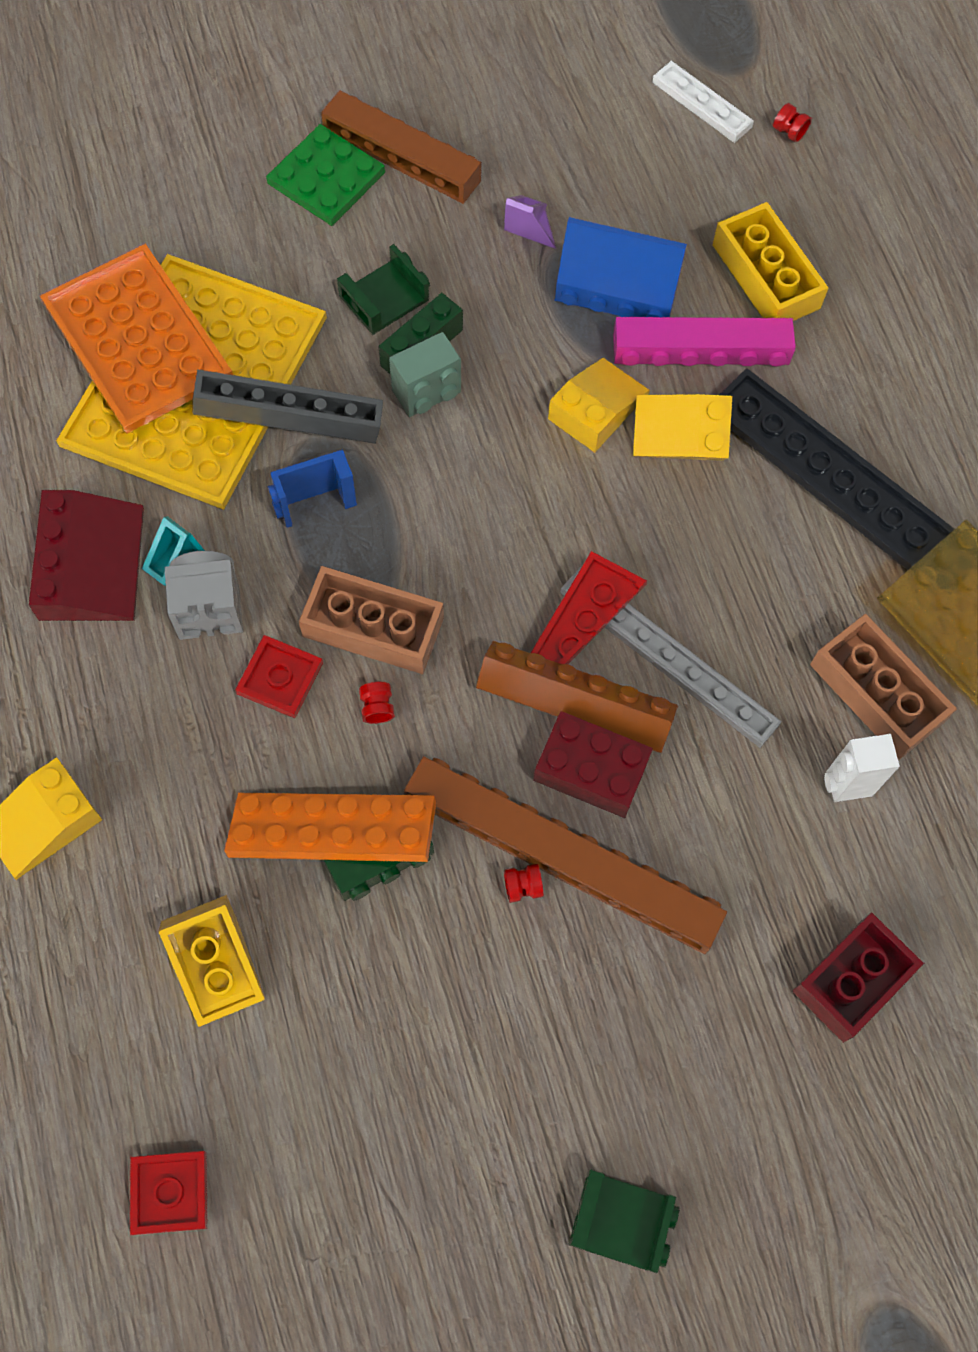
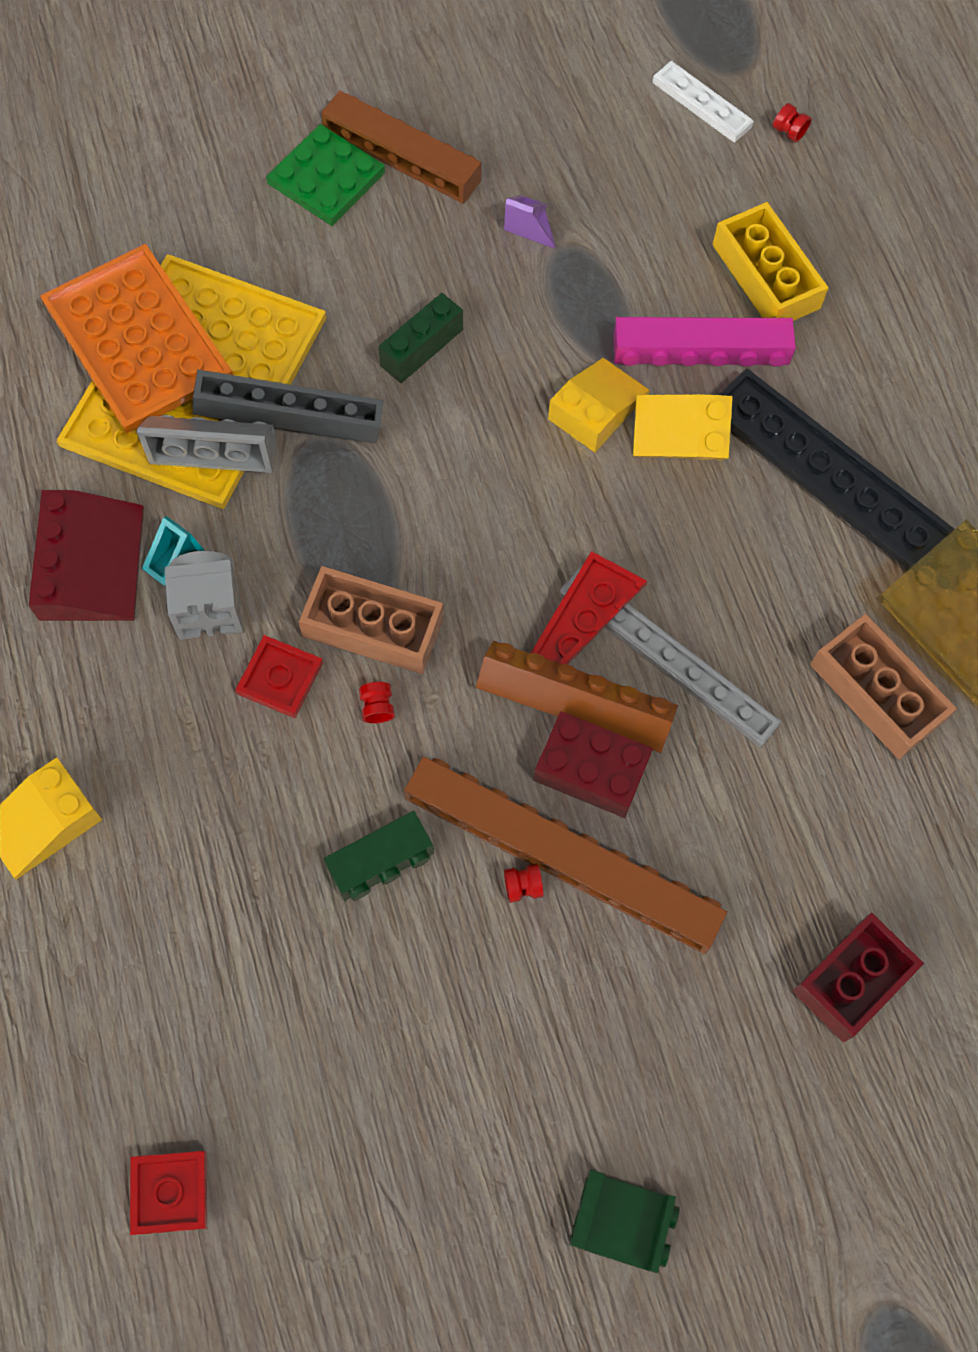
(208, 443): none -> light grey slope
(211, 960): yellow slope -> none
(309, 480): blue panel -> none
(332, 827): orange plate -> none
(386, 292): dark green panel -> none
(425, 374): sand green brick -> none
(618, 270): blue slope -> none
(862, 768): white brick -> none

